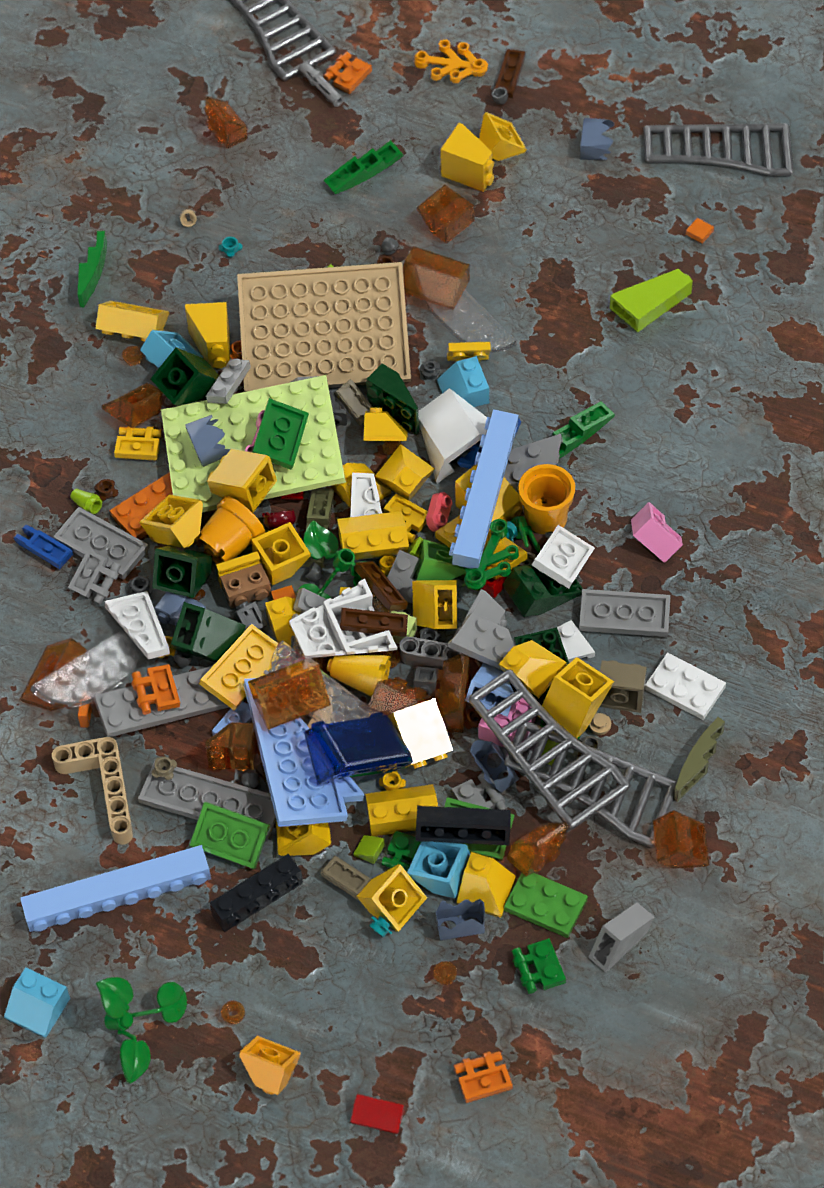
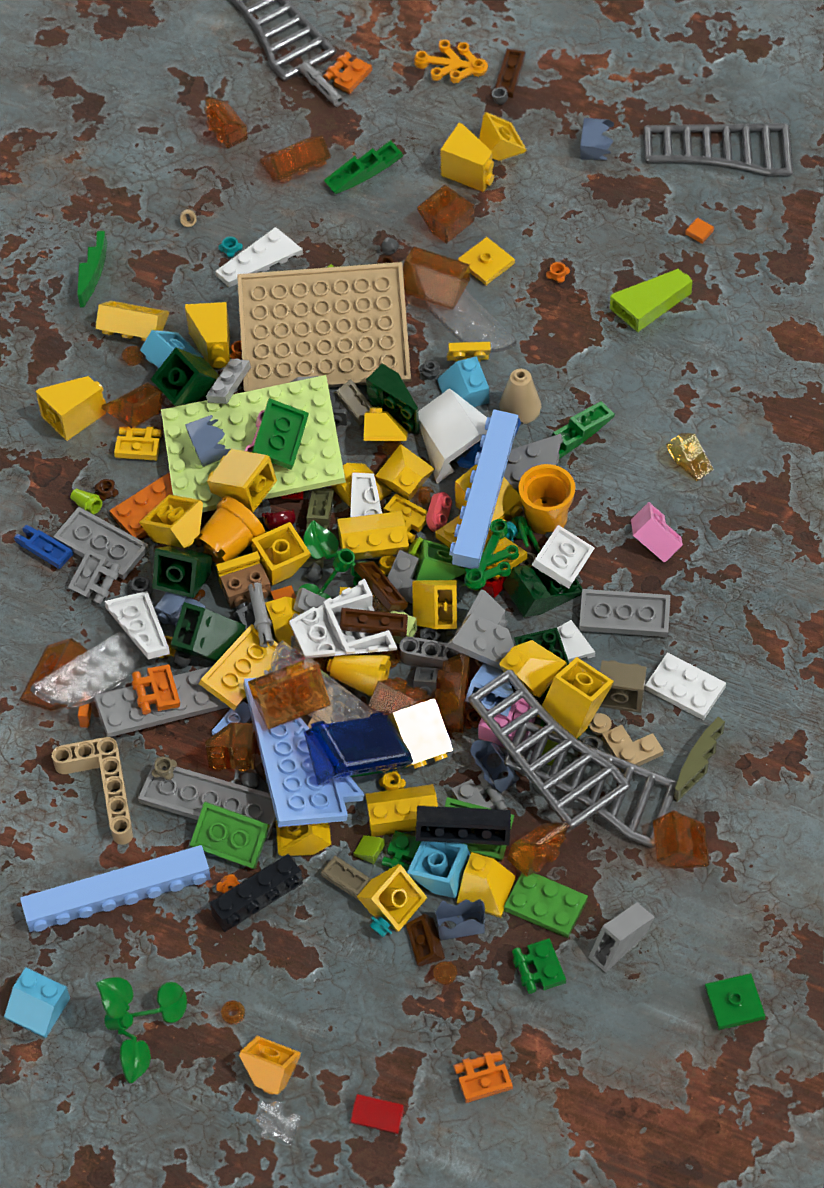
(71, 405): none -> yellow slope
(228, 880): none -> orange plate
(262, 623): none -> light grey pin
(265, 252): none -> white wing
(276, 1124): none -> clear hips
(296, 158): none -> clear orange slope
(424, 494): none -> clear orange hinge
(425, 940): none -> reddish brown slope
(487, 260): none -> yellow plate
(521, 396): none -> tan cone
(558, 272): none -> orange plate
(635, 752): none -> tan plate
(690, 455): none -> clear yellow slope
(734, 1001): none -> green plate

